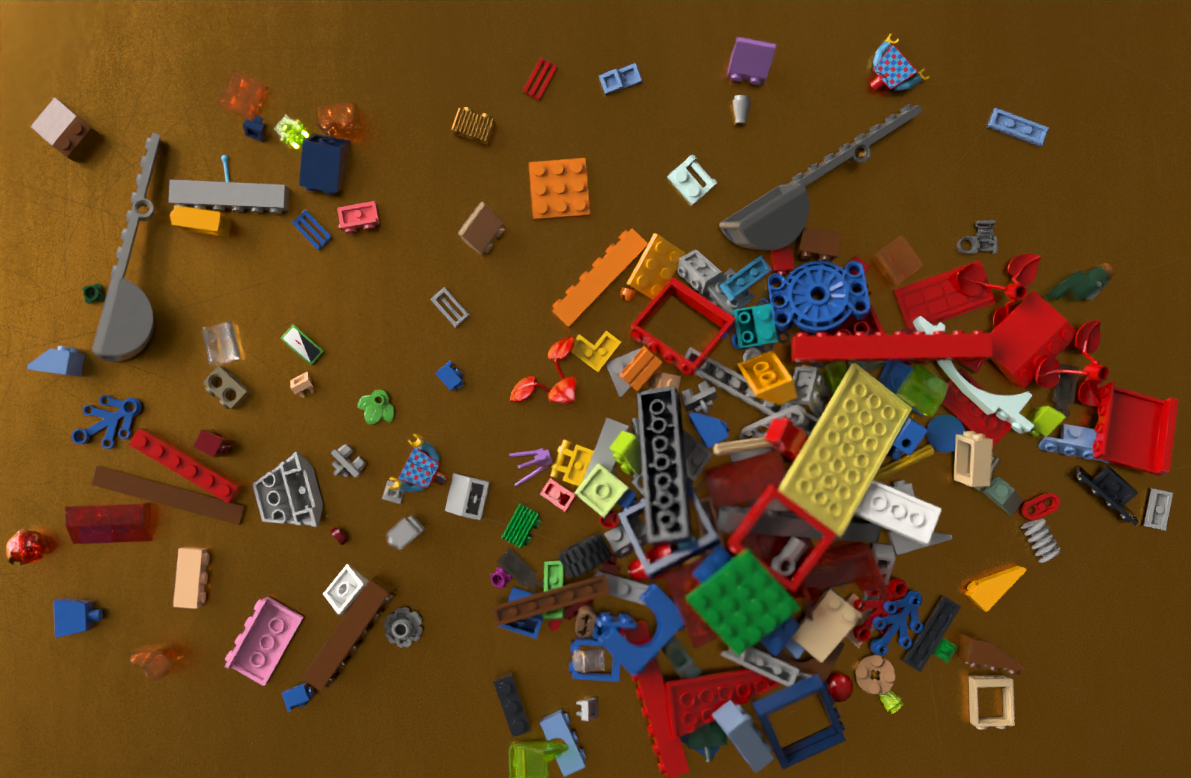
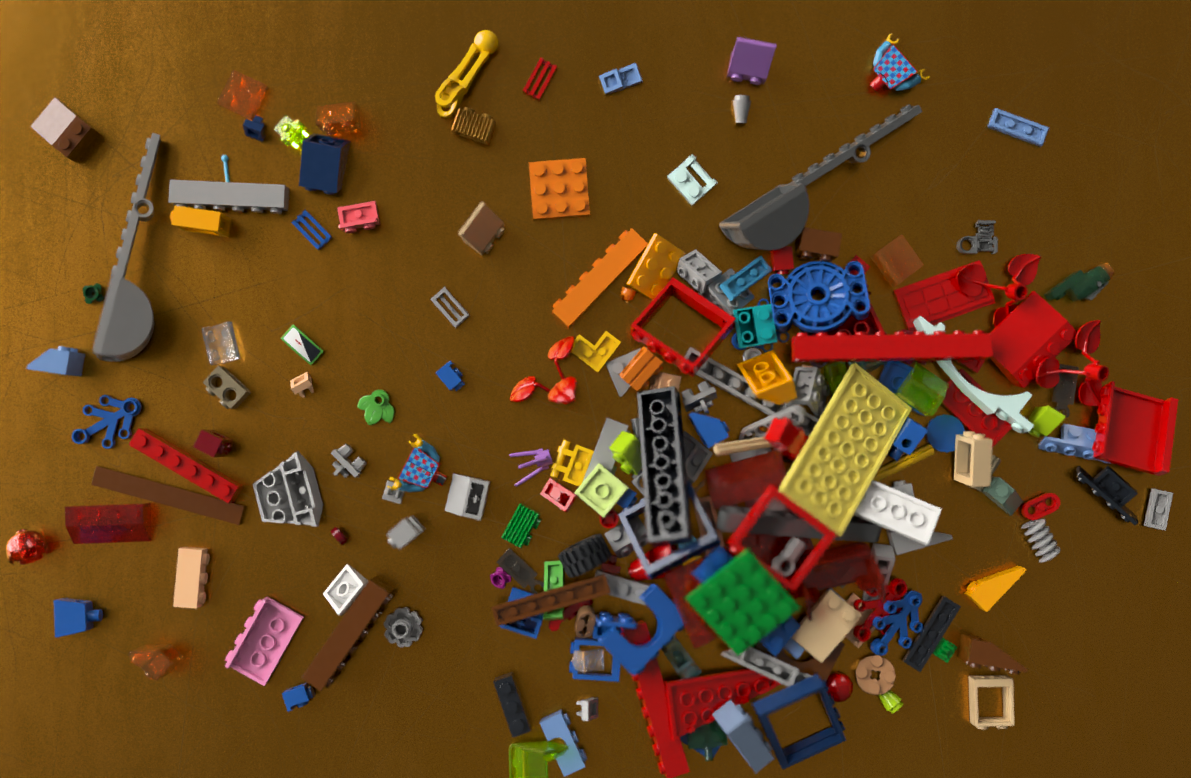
(455, 89): none -> yellow piece

